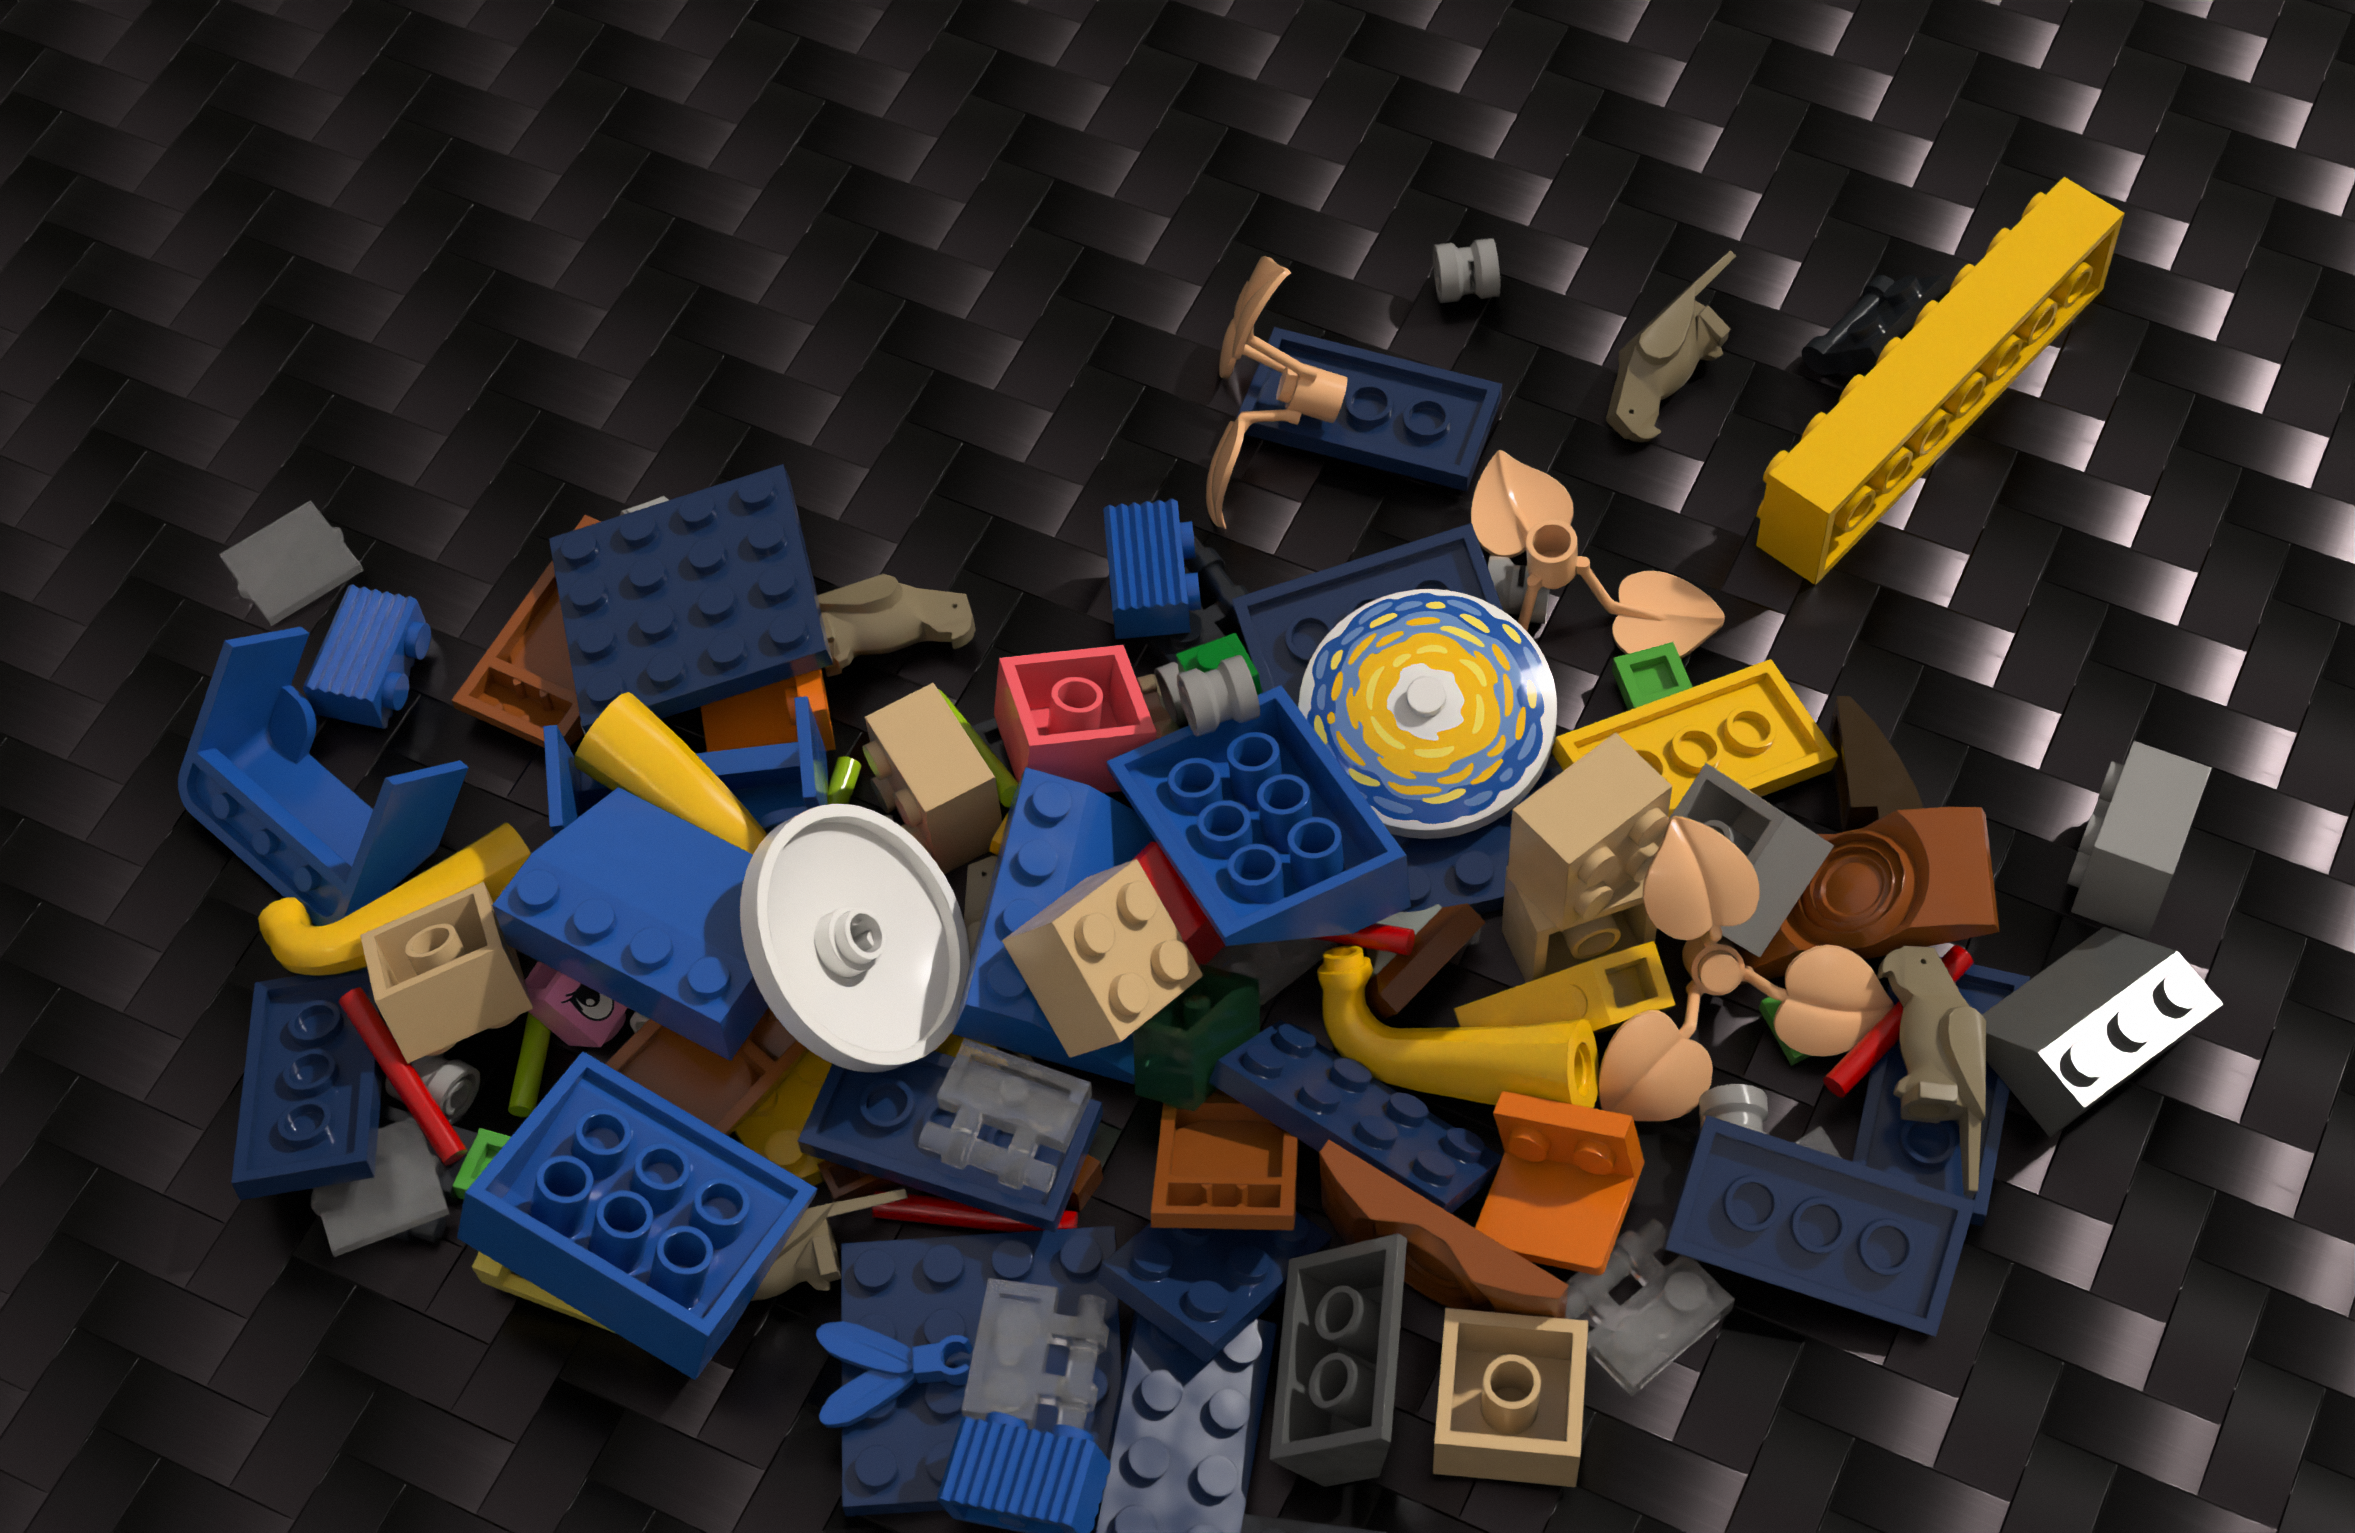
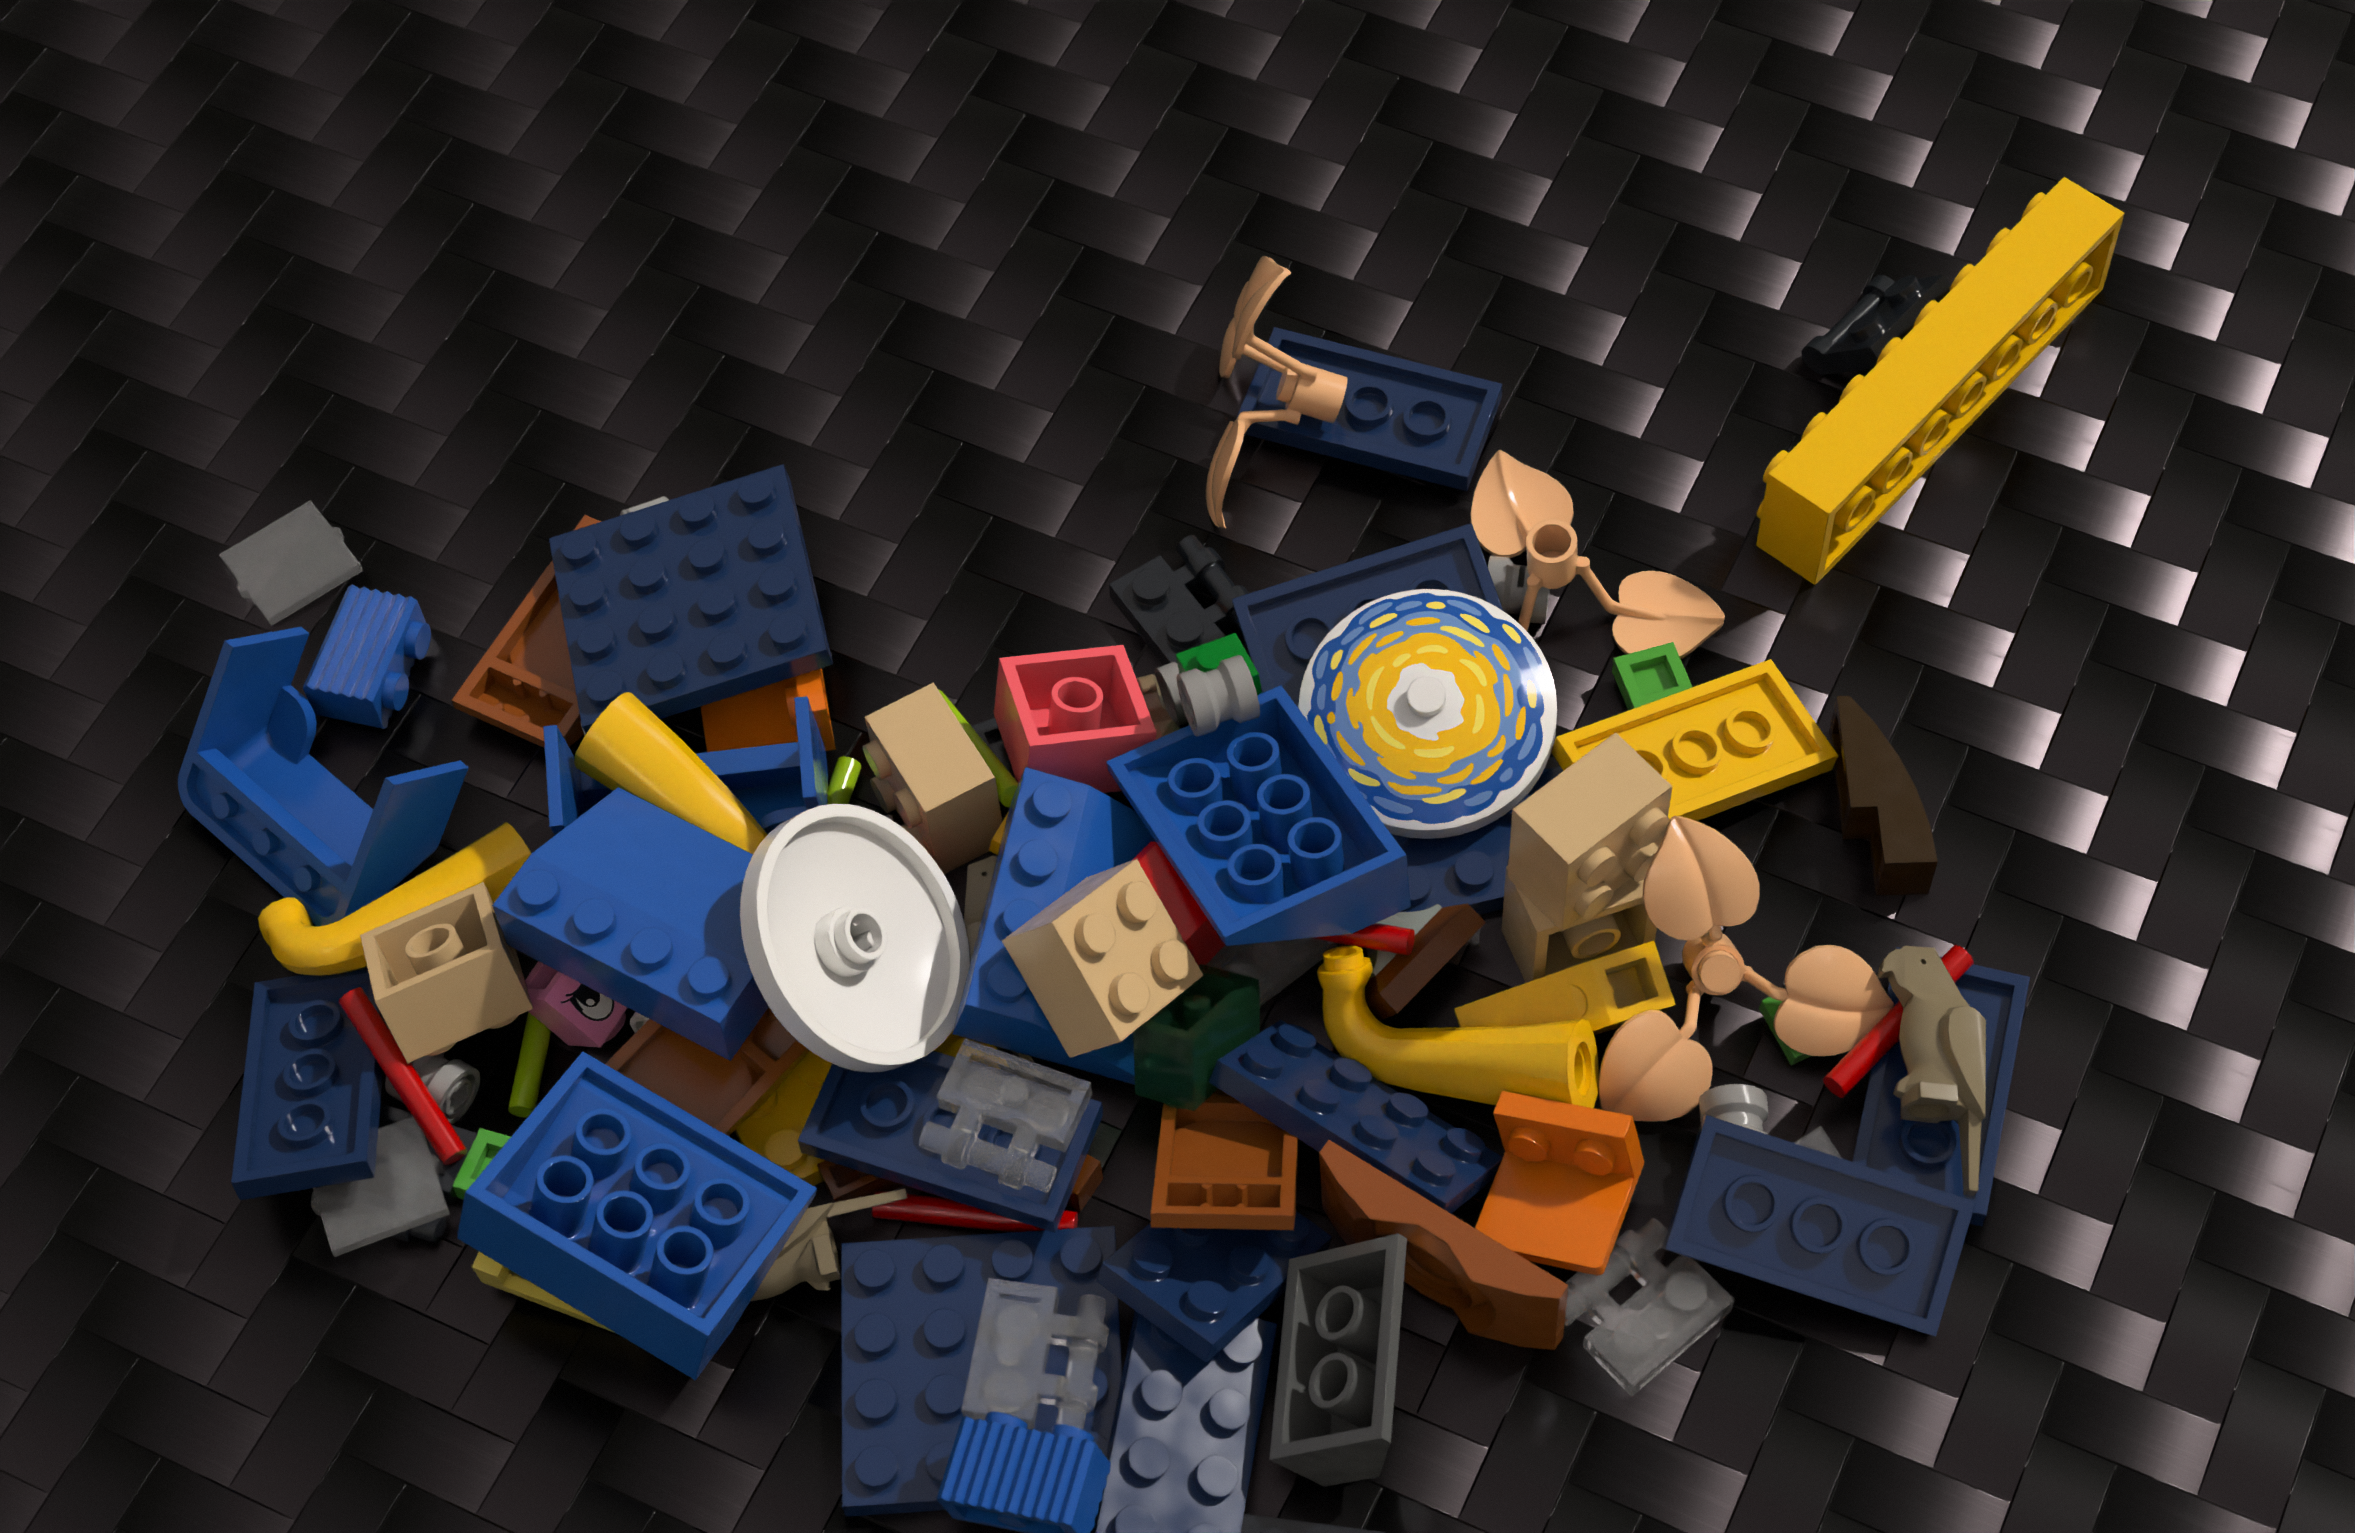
(889, 616): dark tan animal -> none
(890, 1369): blue piece -> none
(1148, 569): blue brick -> none
(1466, 270): light grey wheel -> none
(1510, 1397): tan brick -> none
(1664, 358): dark tan animal -> none
(1775, 844): light grey brick -> none
(1890, 886): dark orange slope -> none
(2092, 1023): dark grey slope -> none
(2136, 838): light grey brick -> none

